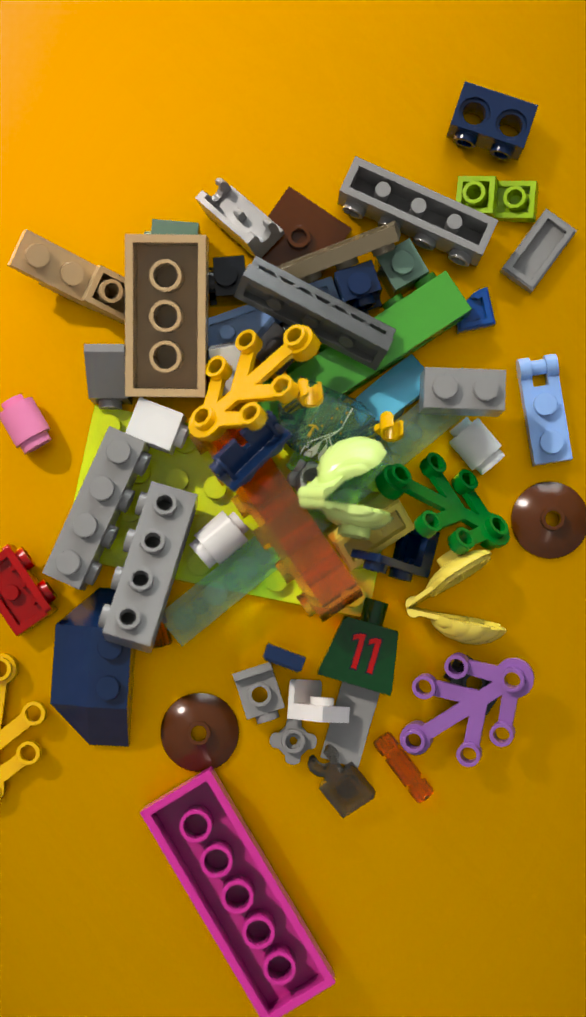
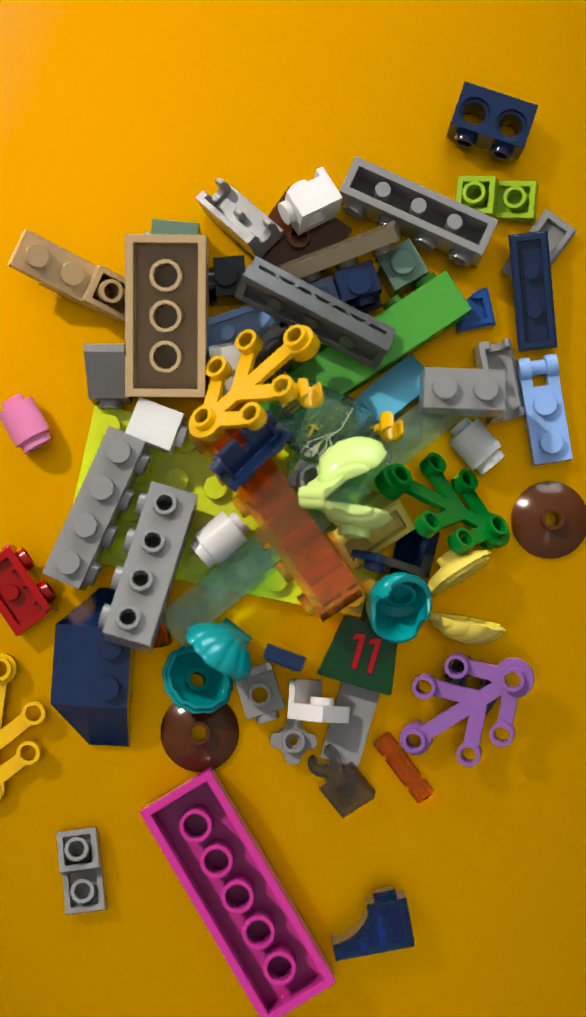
(81, 871): none -> light grey slope
(216, 655): none -> teal animal
(310, 202): none -> white brick
(380, 929): none -> clear blue arch
(398, 606): none -> teal hair
(501, 357): none -> light grey hinge
(532, 290): none -> dark blue tile

